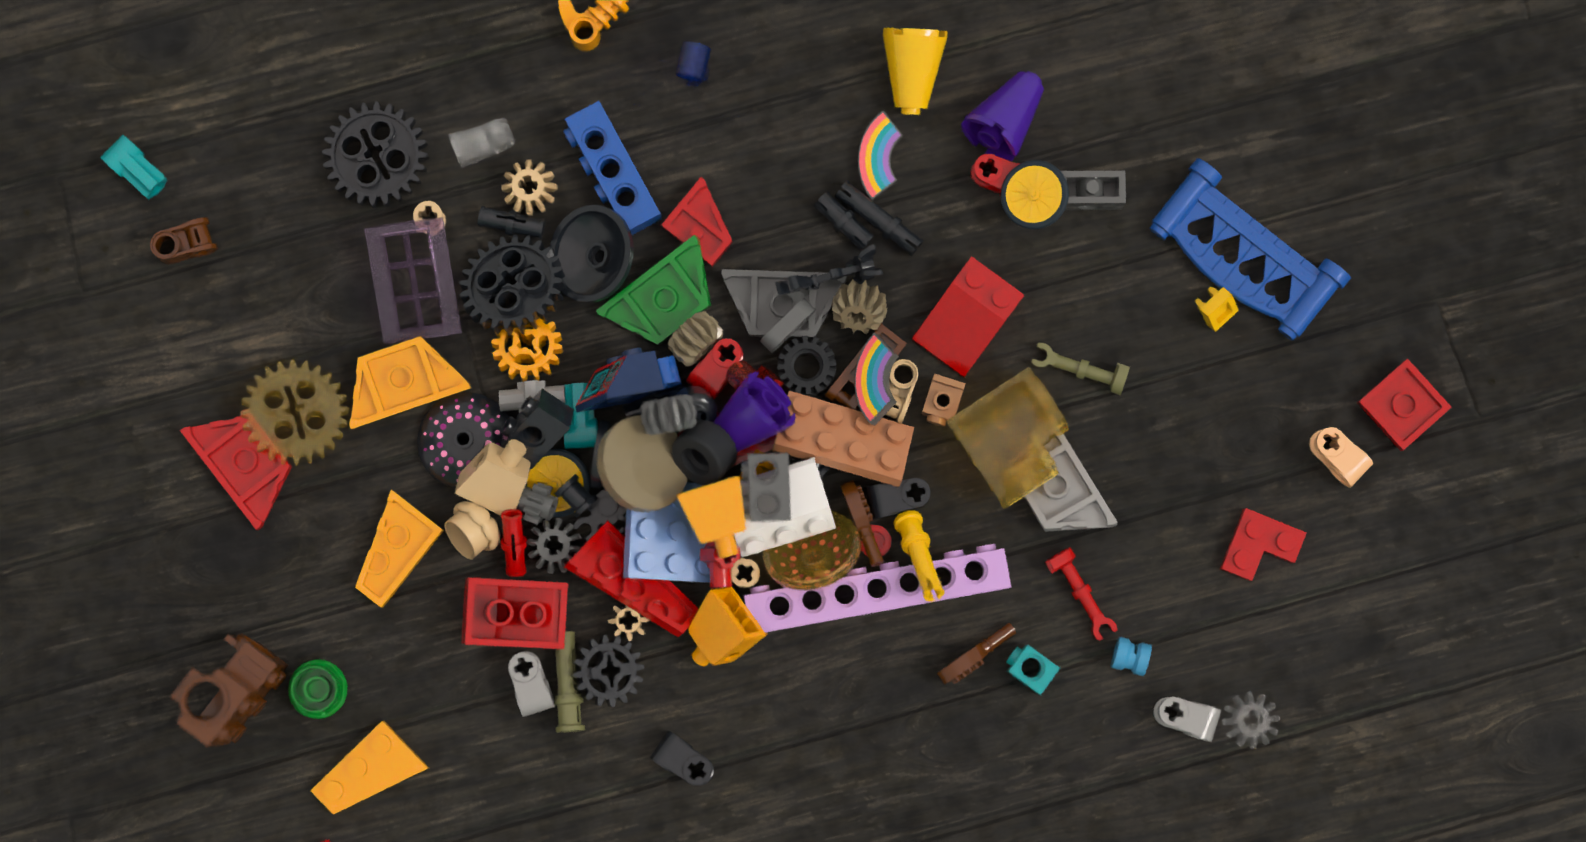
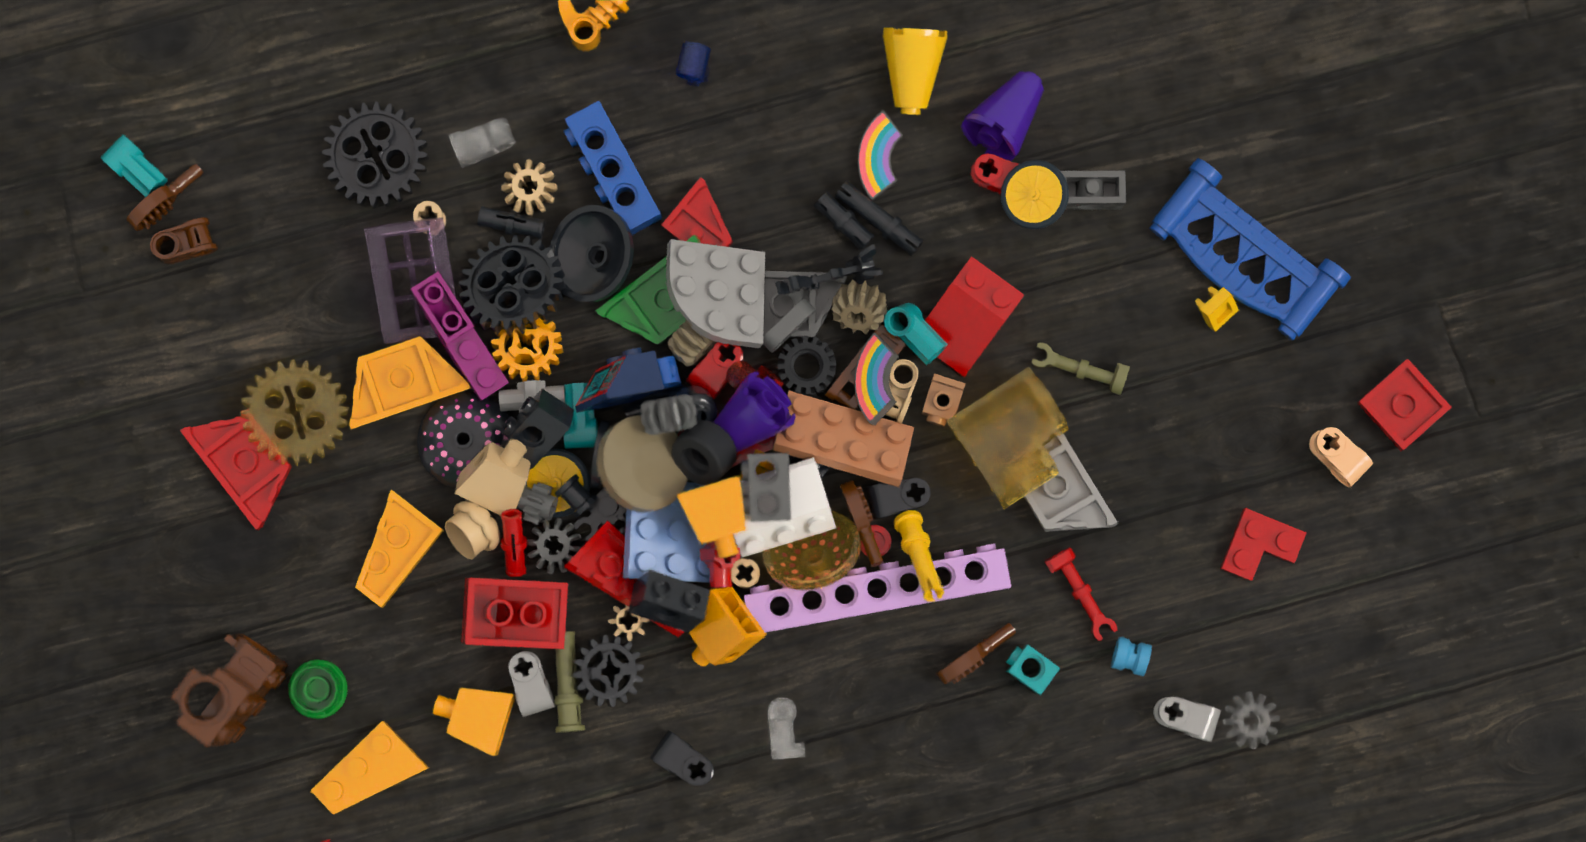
(161, 200): none -> reddish brown piece
(458, 336): none -> magenta slope
(477, 717): none -> light orange torso
(669, 601): none -> black brick
(718, 290): none -> light grey plate
(781, 718): none -> clear leg
(917, 335): none -> teal piece

